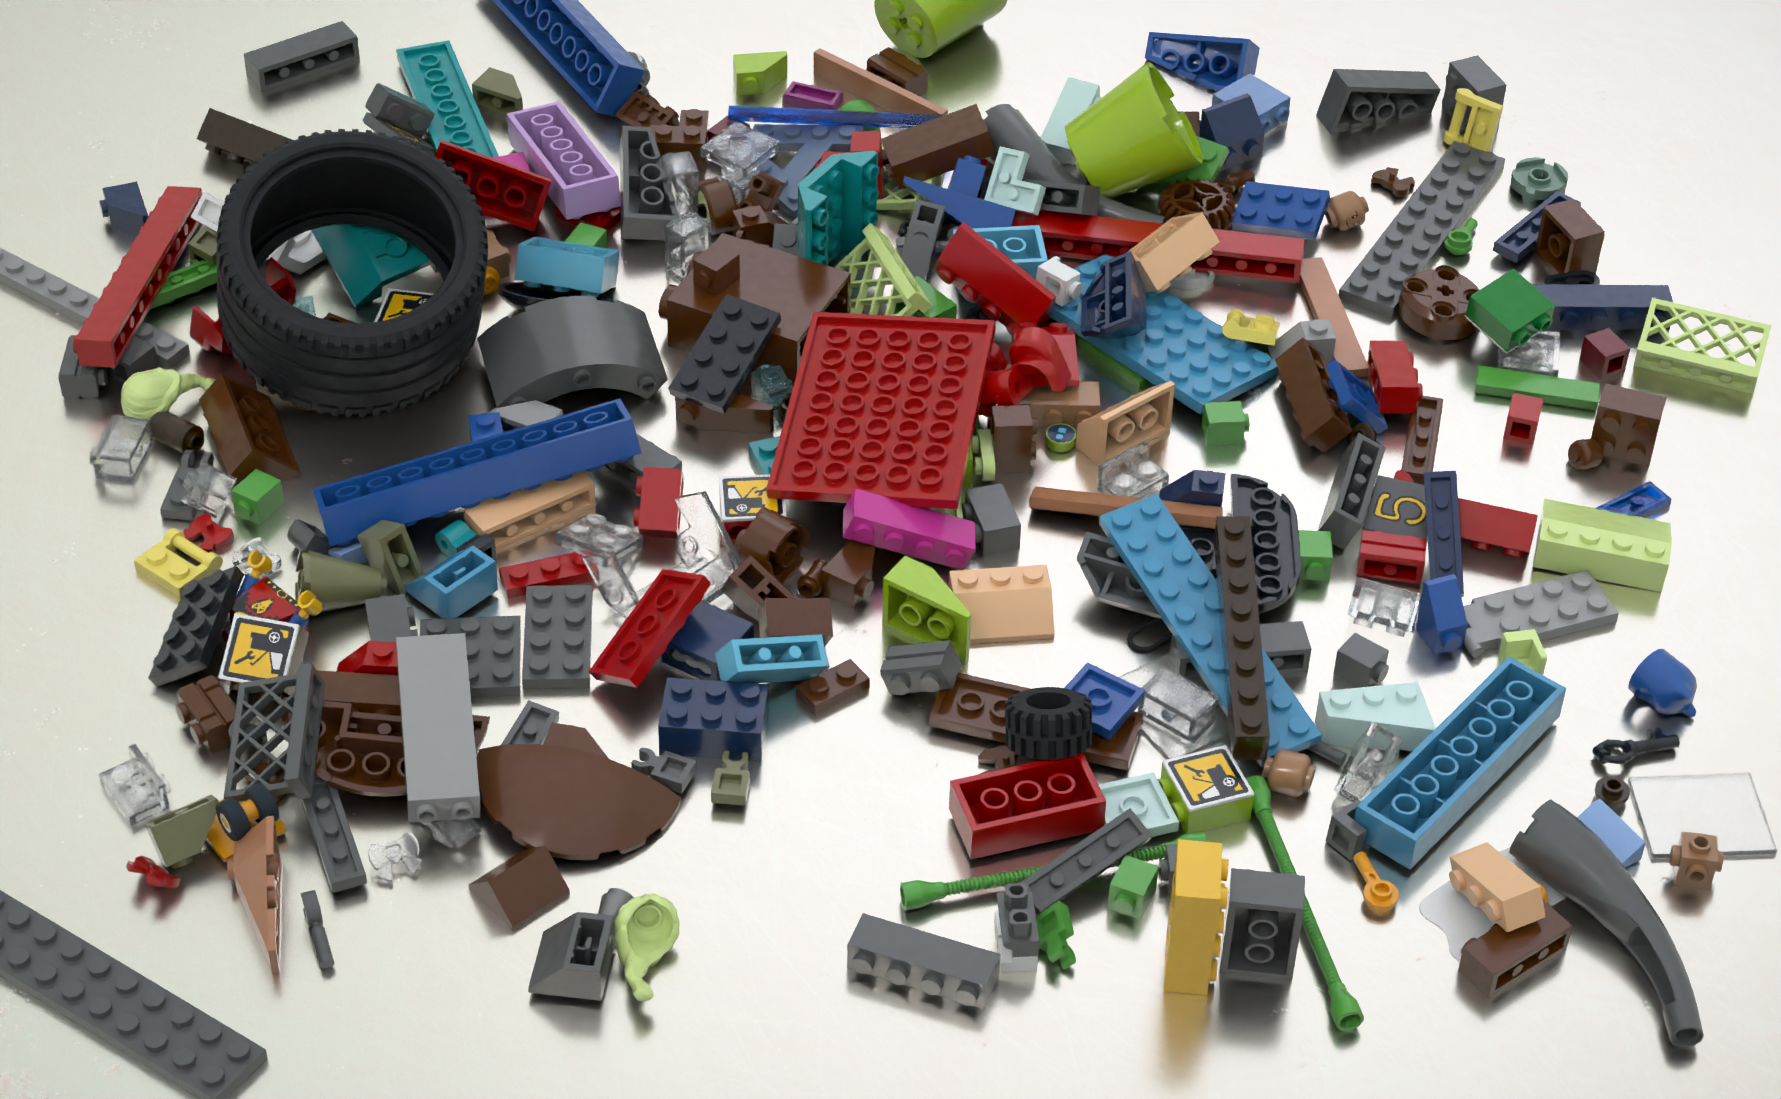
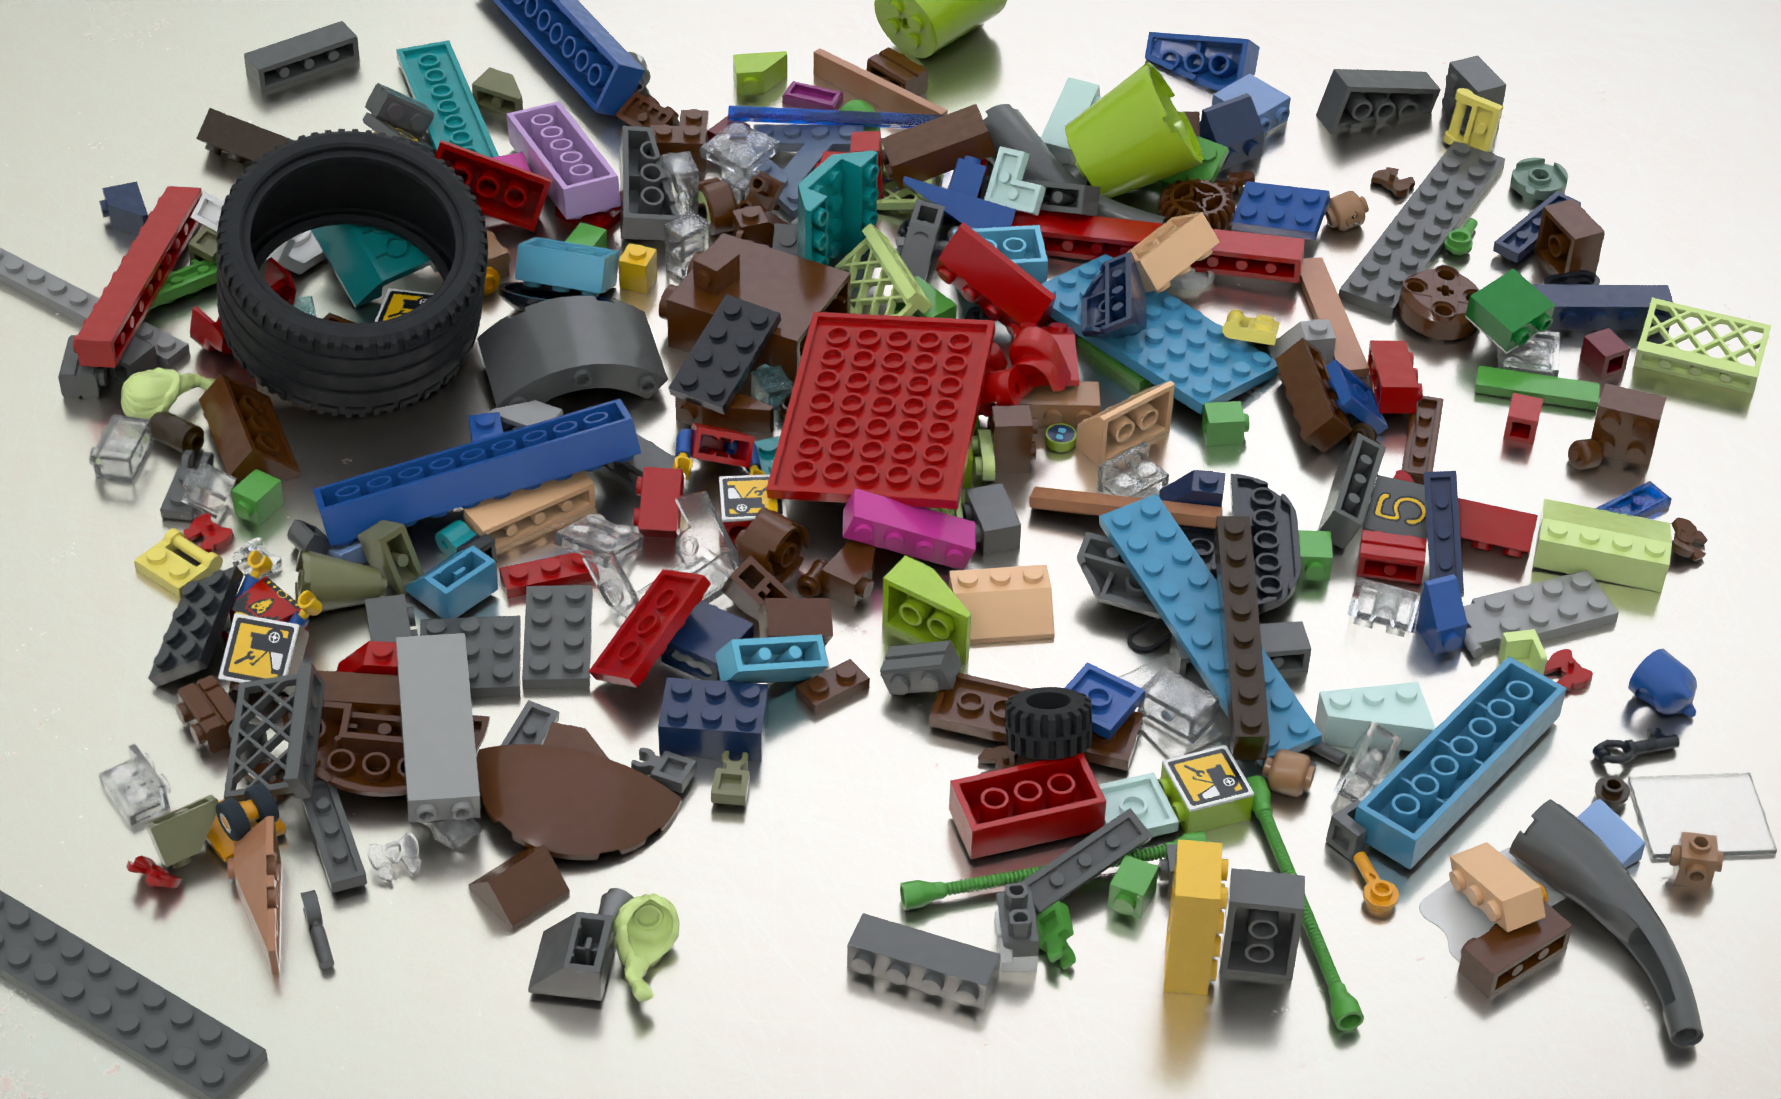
(638, 268): none -> yellow brick
(718, 446): none -> red torso
(1060, 280): white brick -> none
(1361, 661): dark grey brick -> none
(1571, 671): none -> red piece
(1684, 536): none -> reddish brown piece

